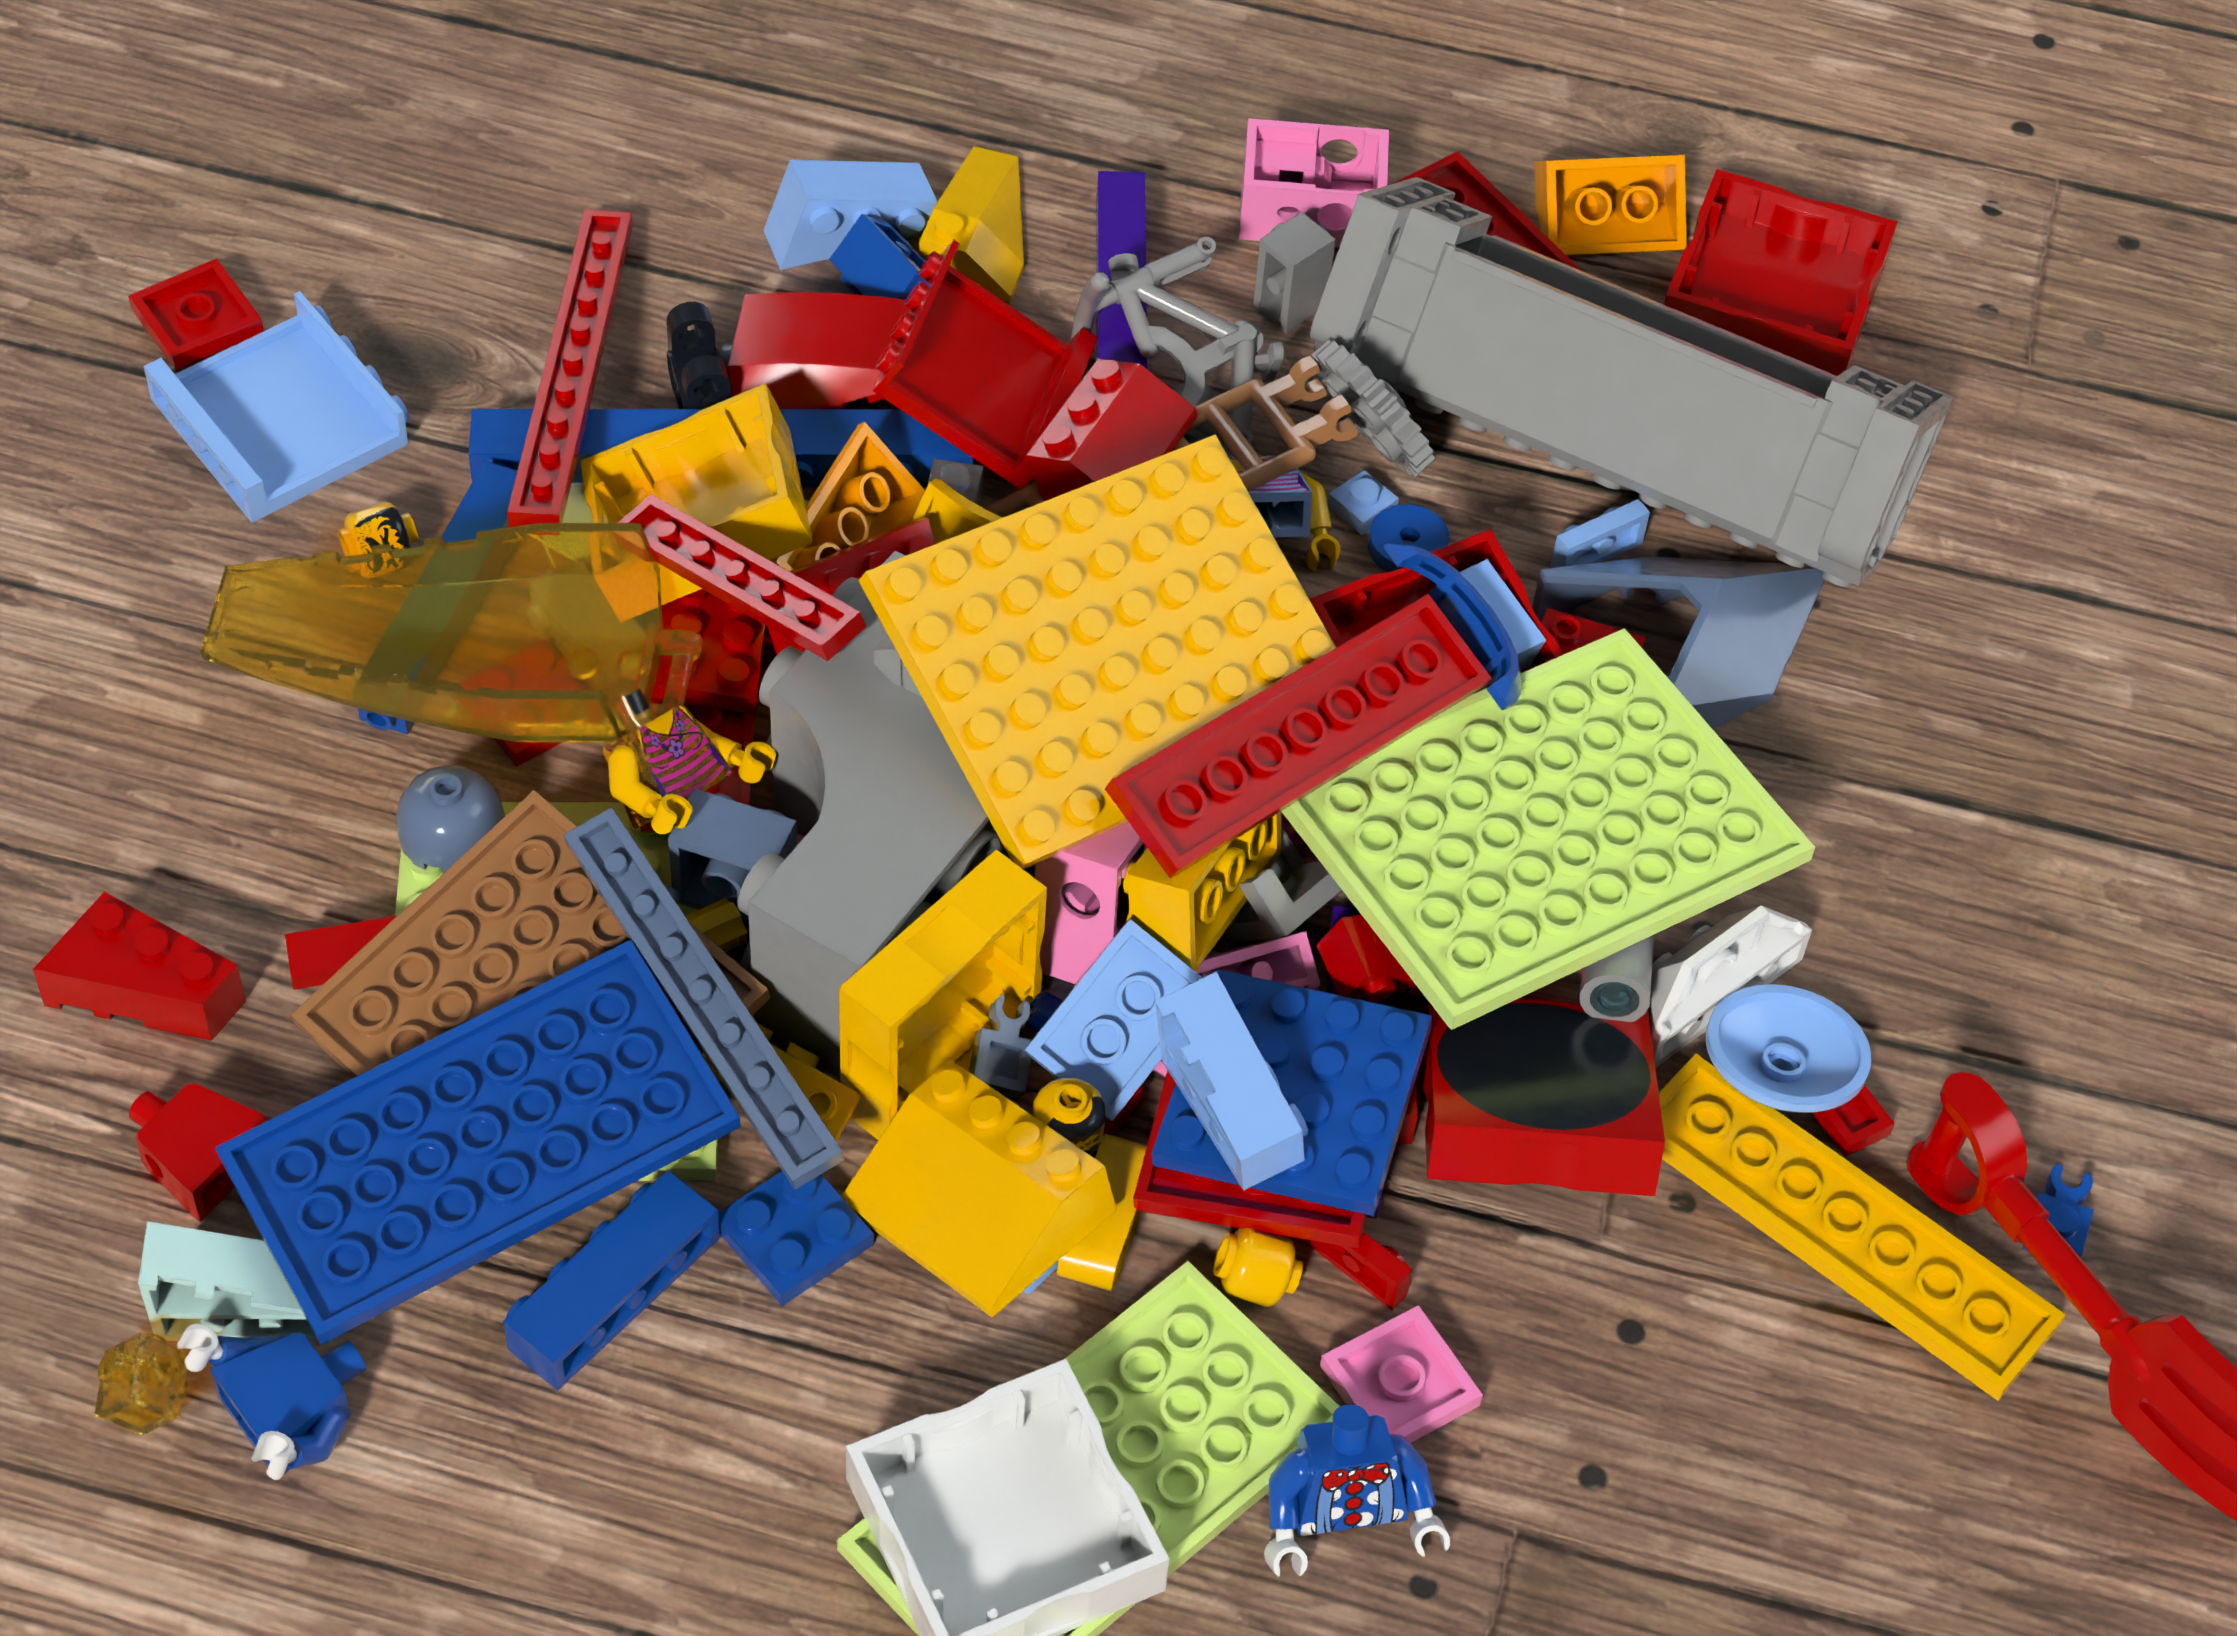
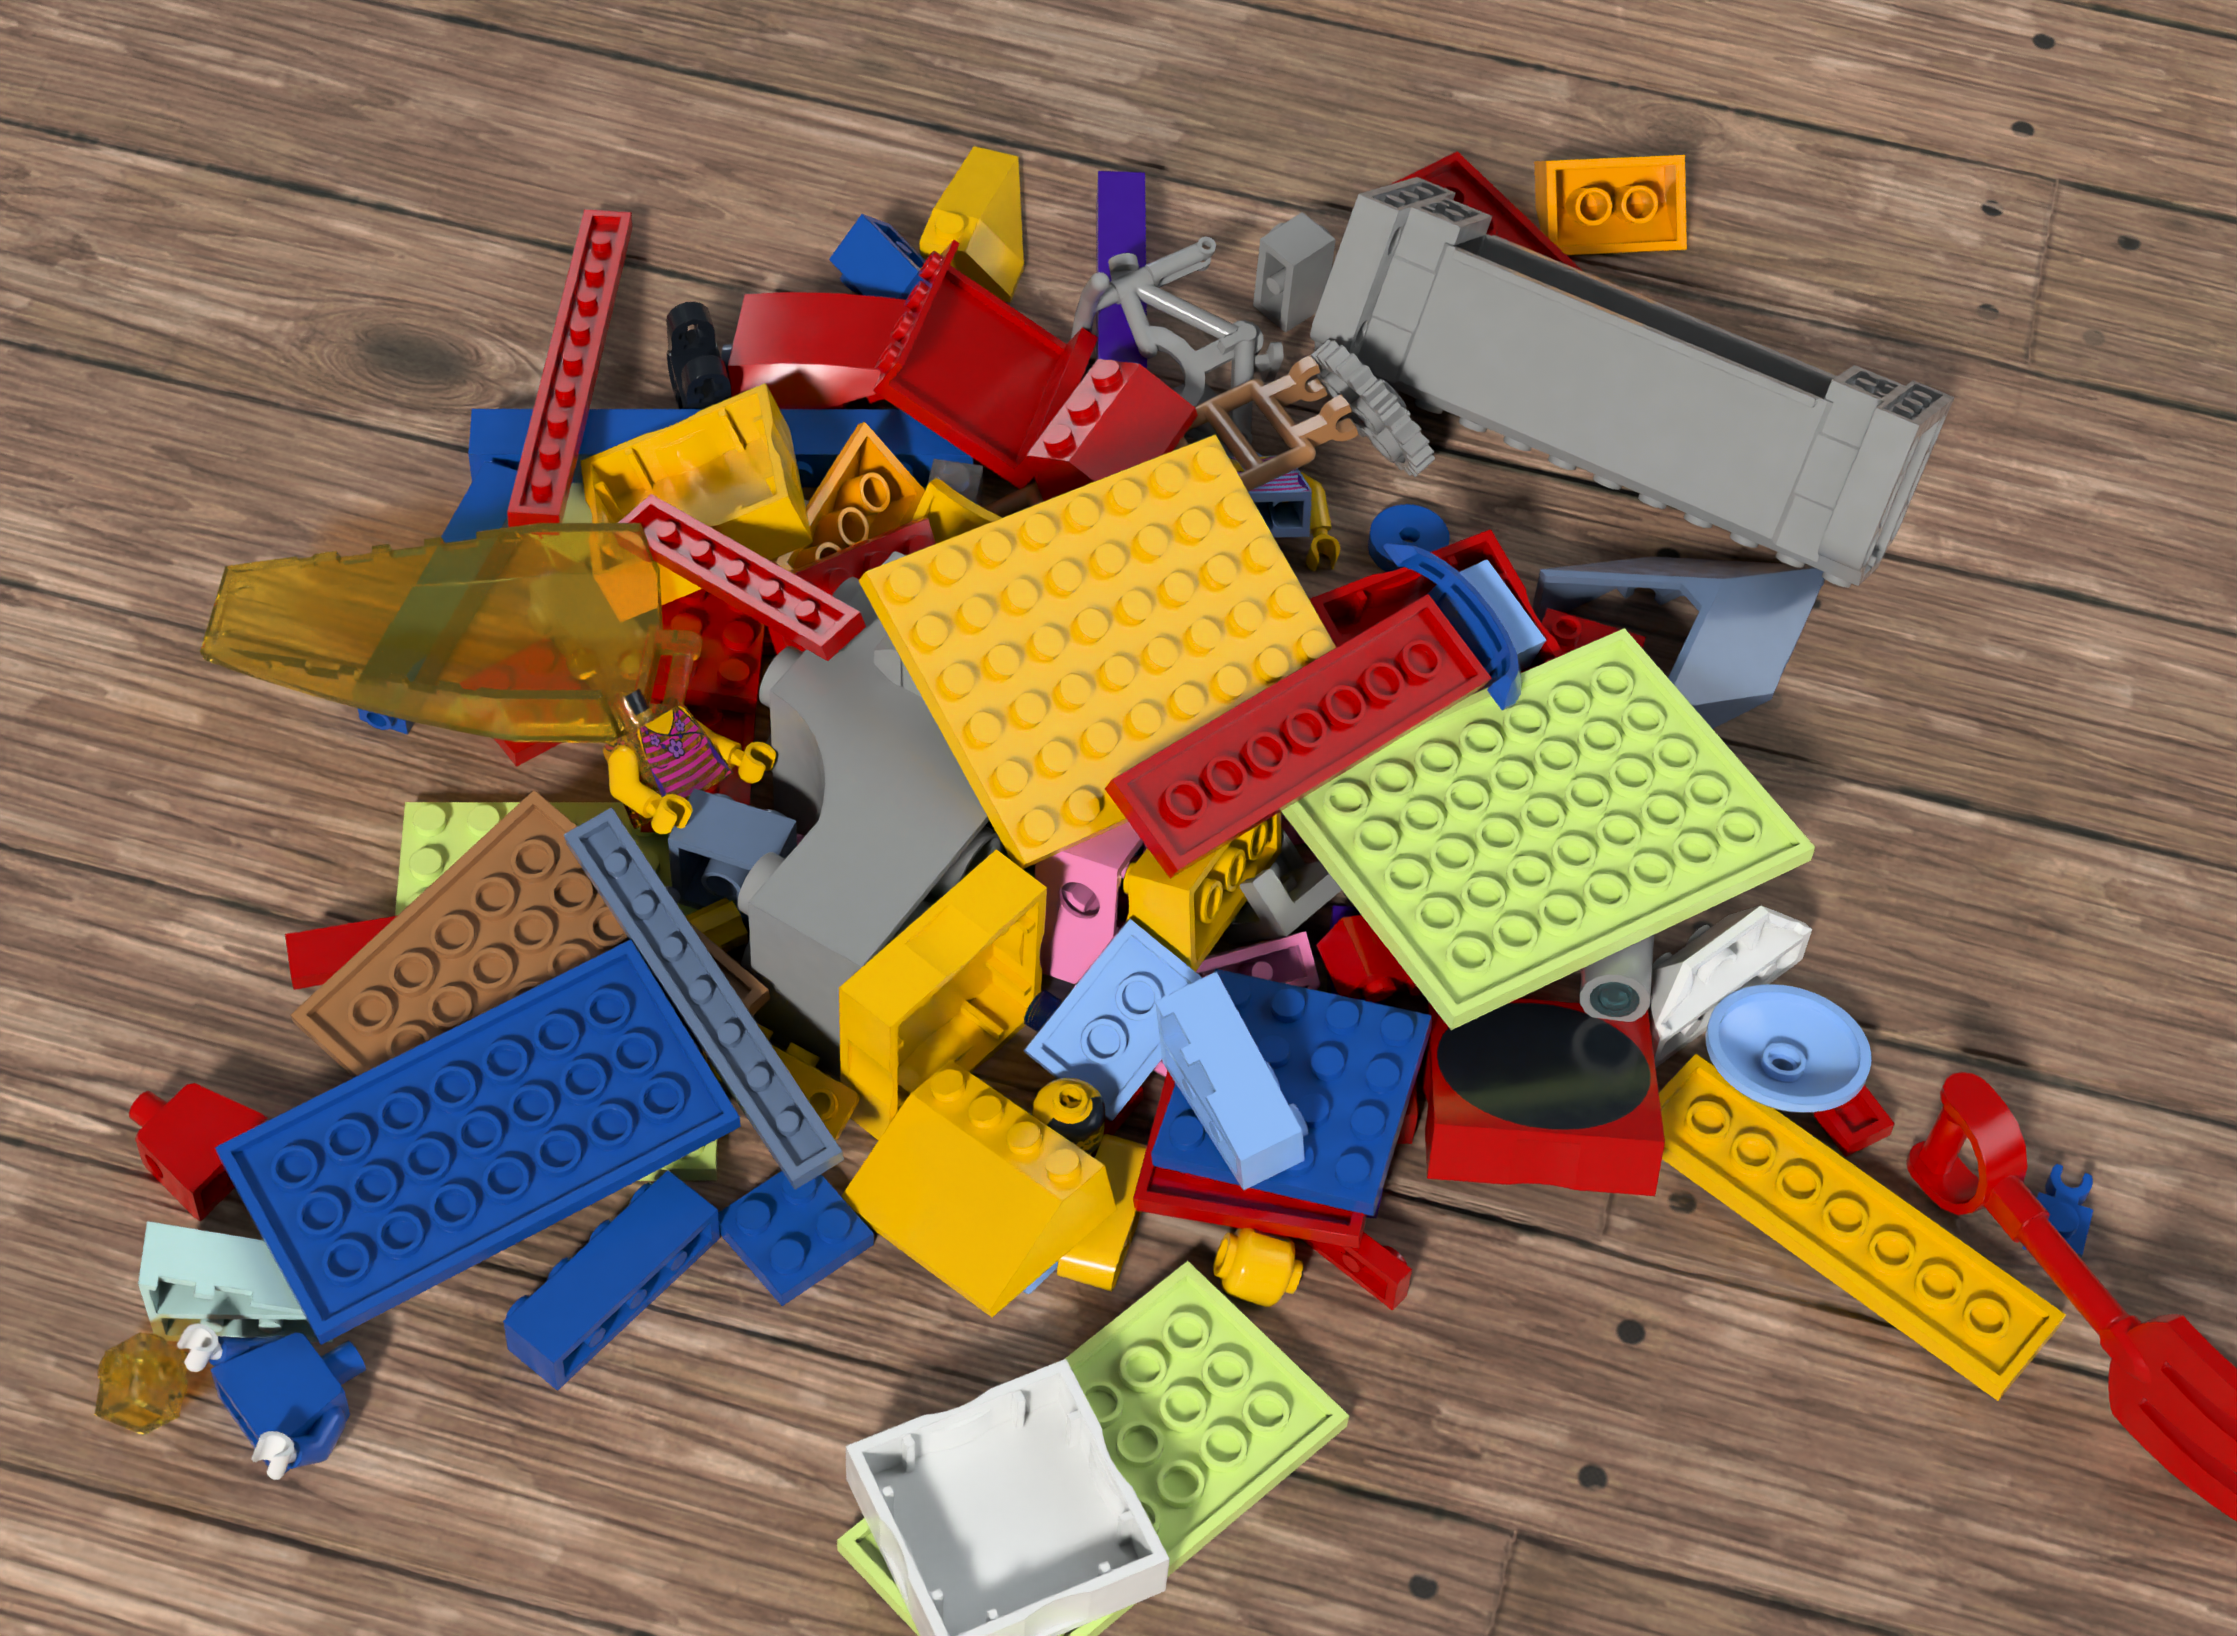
(140, 970): red wedge -> none
(196, 314): red plate -> none
(281, 411): light blue panel -> none
(376, 526): yellow head -> none
(446, 815): sand blue cylinder -> none
(825, 199): light blue wedge -> none
(999, 1052): sand blue plate -> none
(1290, 175): bright pink piece -> none
(1347, 1479): blue torso -> none
(1361, 501): light blue plate -> none
(1403, 1376): bright pink plate -> none
(1603, 537): light blue plate -> none
(1782, 269): red tile -> none

